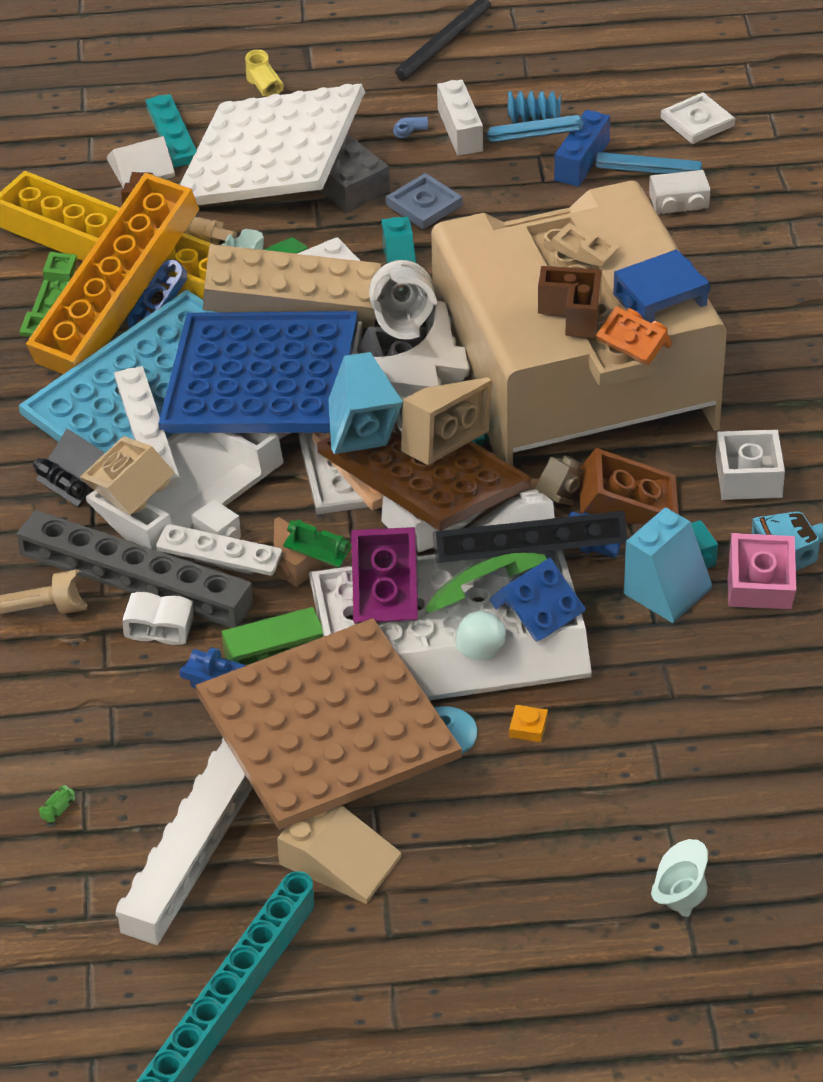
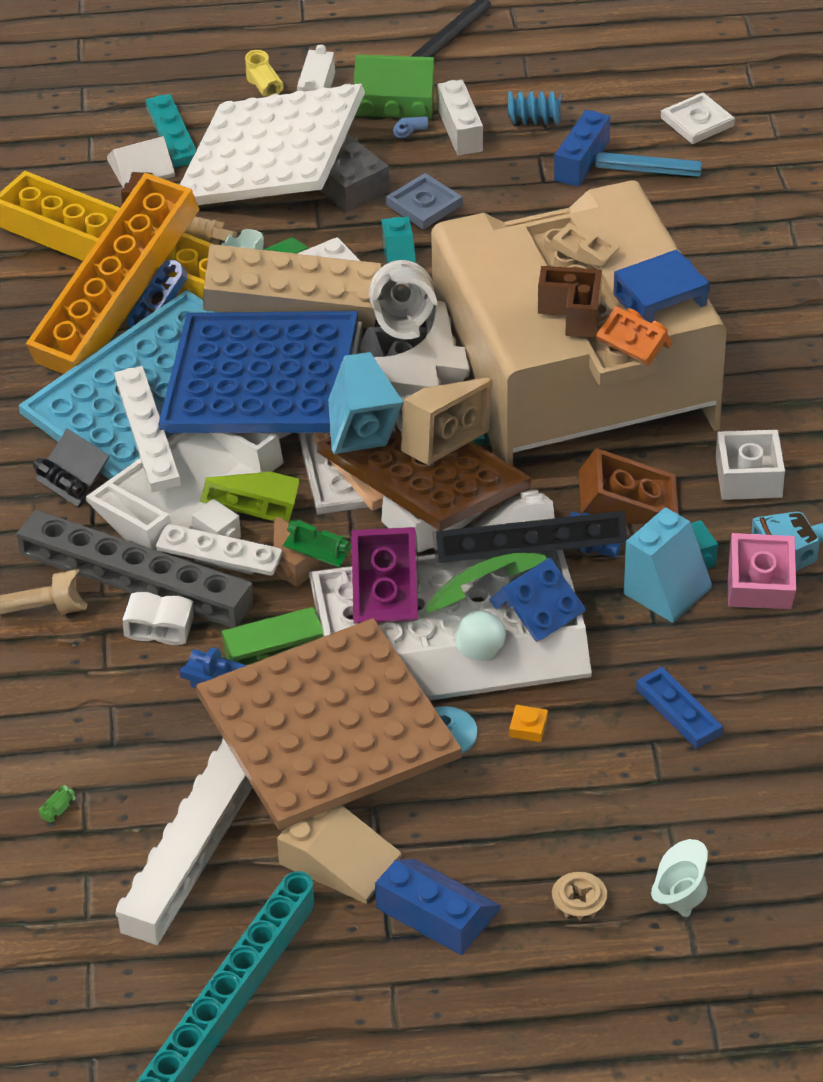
(56, 273): bright green slope -> none
(128, 475): tan slope -> none
(255, 494): none -> lime slope
(317, 70): none -> white brick
(395, 86): none -> bright green slope
(433, 904): none -> blue slope
(535, 128): dark azure axle -> none
(560, 479): dark tan brick -> none
(583, 884): none -> tan gear
(679, 192): white brick -> none
(679, 707): none -> blue plate

